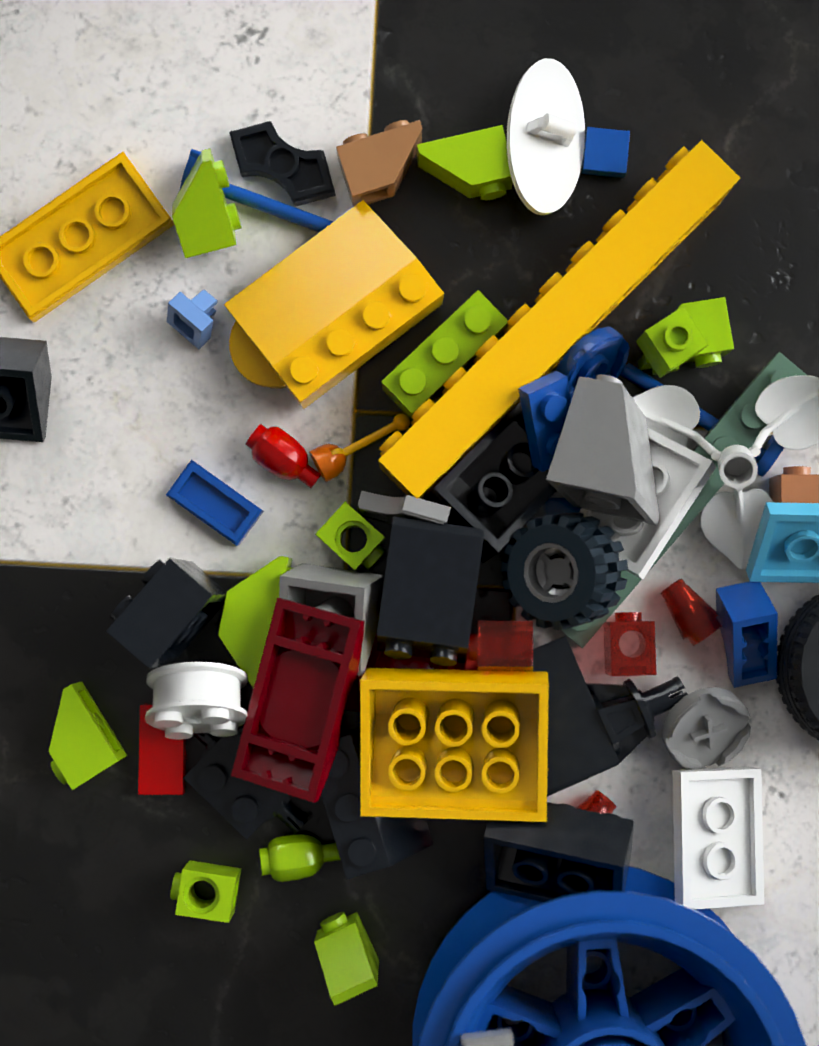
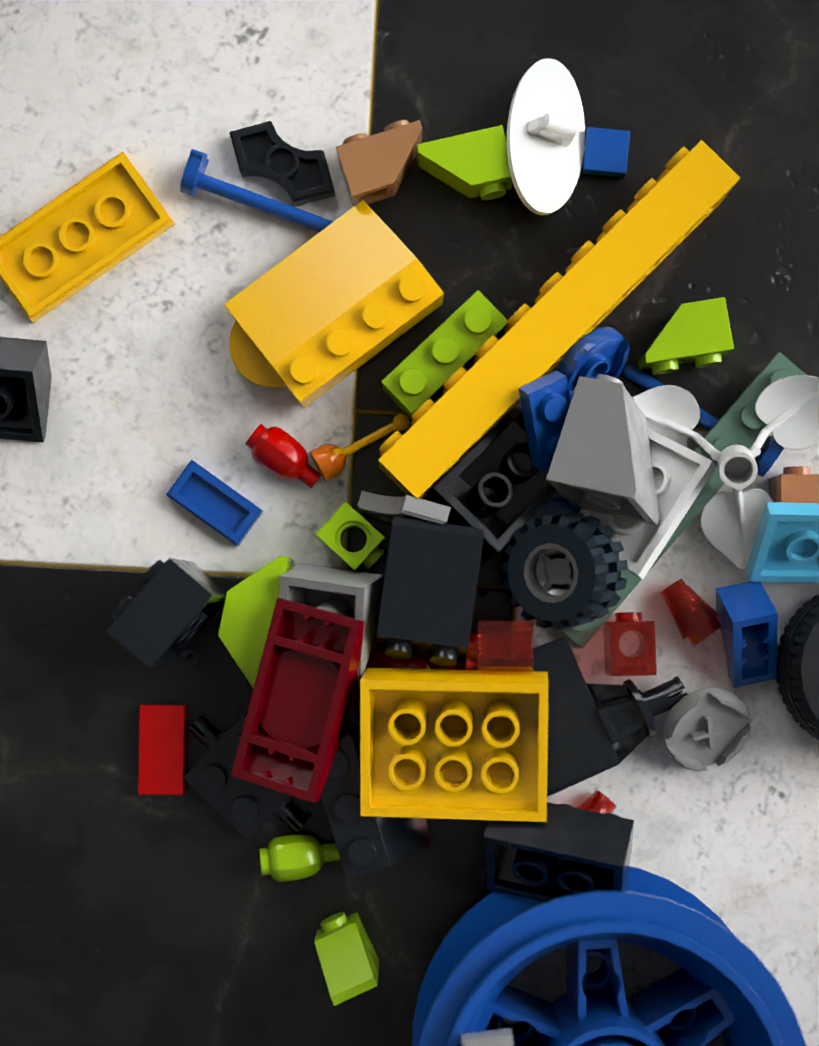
(81, 739): lime slope -> none
(193, 316): medium blue tile -> none
(196, 699): white wheel -> none
(201, 211): lime slope -> none
(222, 878): lime brick -> none
(671, 342): lime brick -> none
(718, 837): white plate -> none

